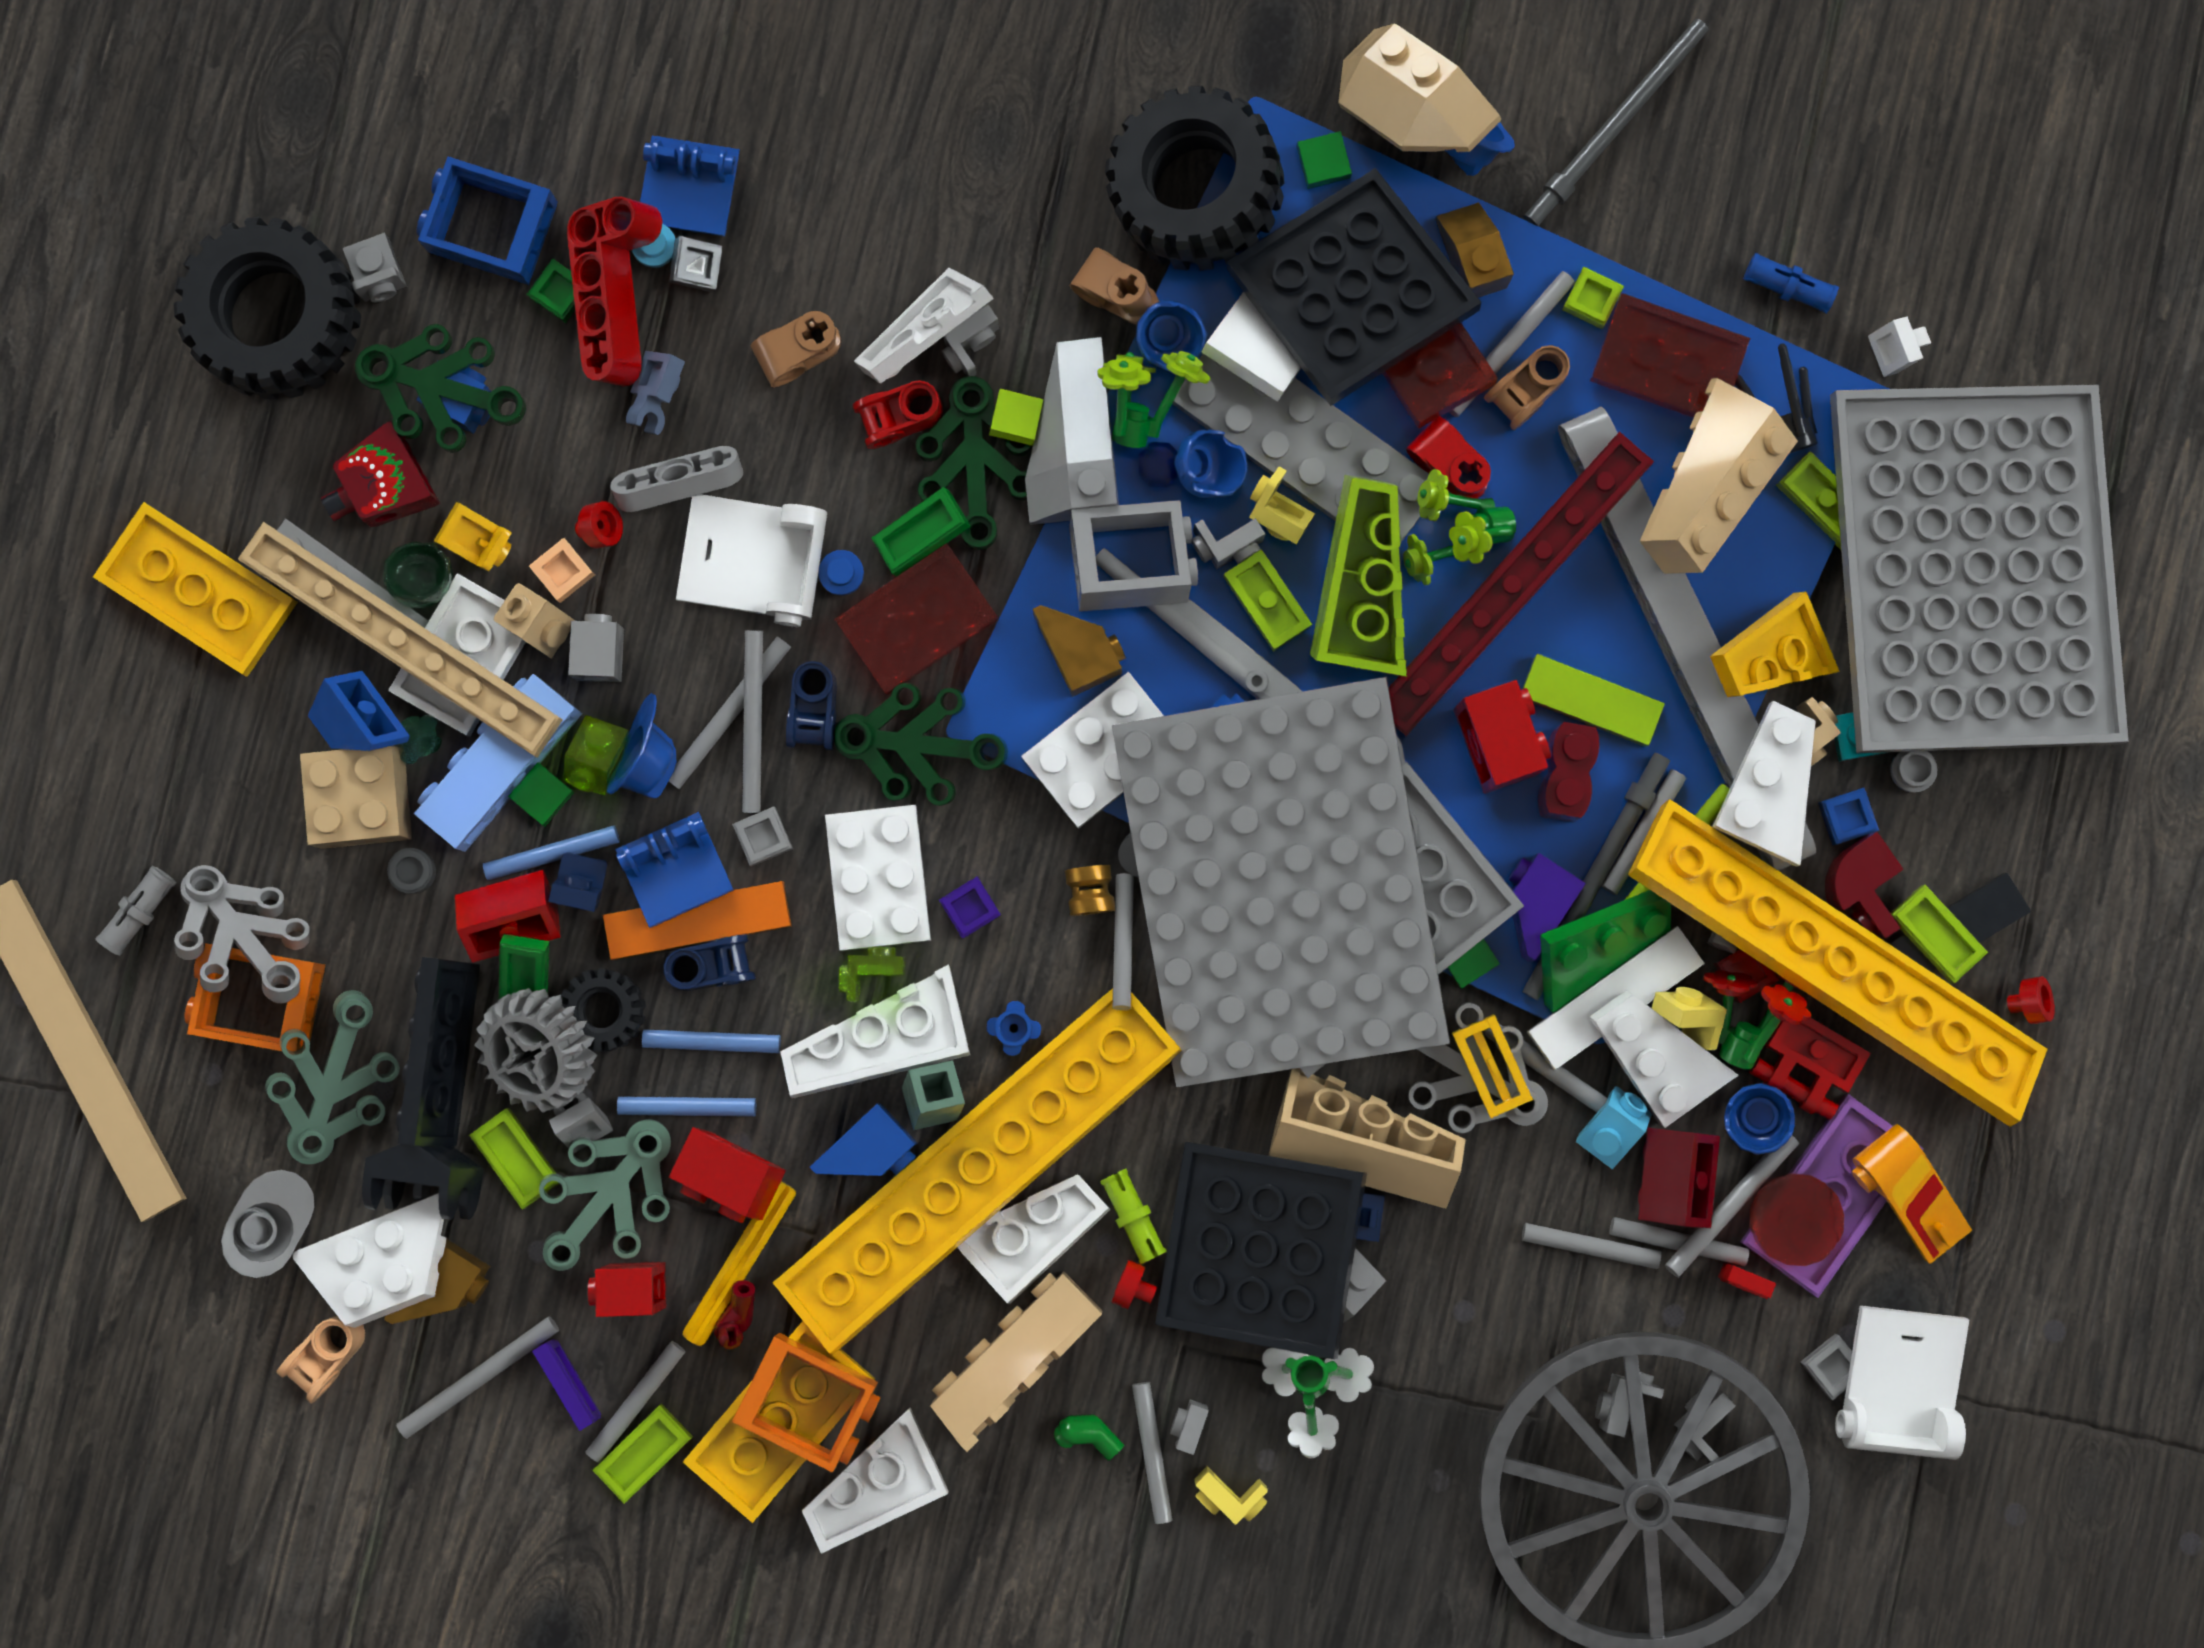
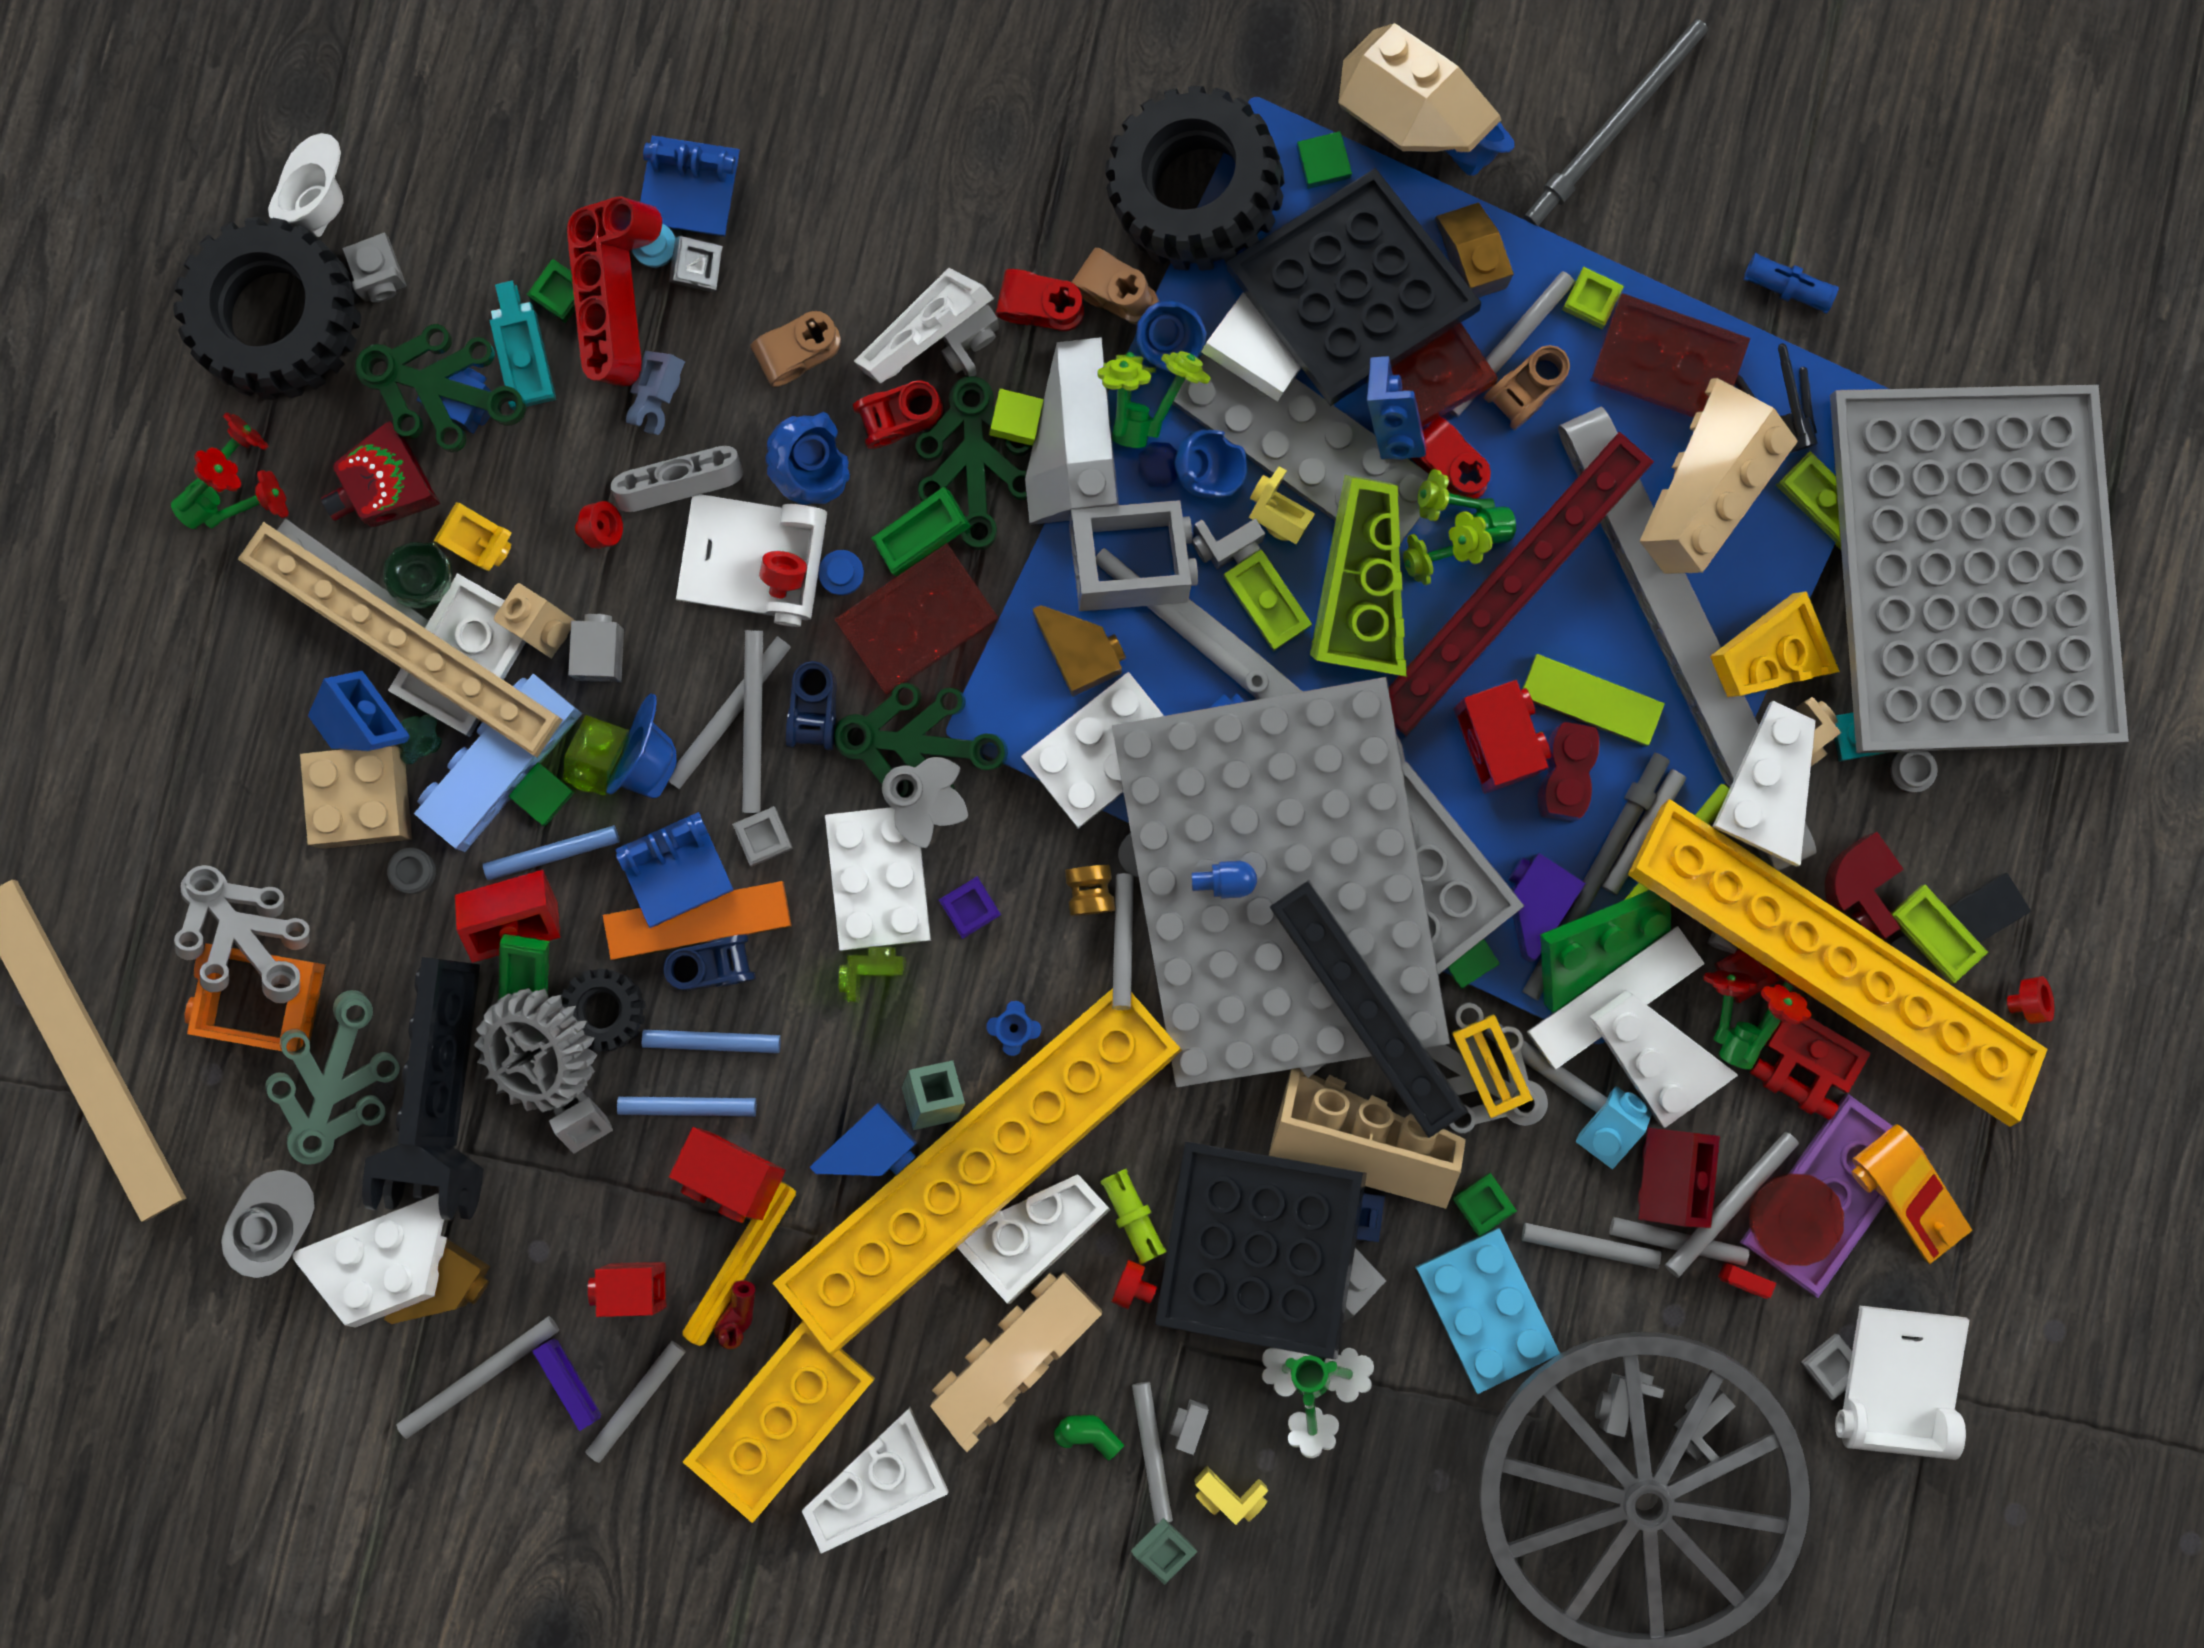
(135, 910): light grey pin -> none
(195, 589): yellow plate -> none
(215, 472): none -> plant
(308, 186): none -> white piece
(318, 1361): light nougat piece -> none
(514, 1157): lime tile -> none
(521, 347): none -> teal hinge
(529, 234): blue window -> none
(561, 570): light nougat plate -> none
(579, 882): dark blue bracket -> none
(610, 1188): sand green plant -> none
(642, 1453): lime tile -> none
(749, 1411): orange window -> none
(782, 572): none -> red tile
(806, 460): none -> blue hair
(893, 1036): white wing -> none
(931, 801): none -> light grey plate
(1033, 301): none -> red piece
(1164, 1551): none -> sand green tile
(1227, 879): none -> blue cylinder
(1368, 1009): none -> black tile
(1393, 413): none -> blue bracket
(1484, 1204): none -> green tile
(1487, 1310): none -> medium azure plate
(1694, 1013): light yellow bracket -> none
(1759, 1118): blue hair -> none
(1848, 816): blue tile -> none
(1898, 345): white tile -> none

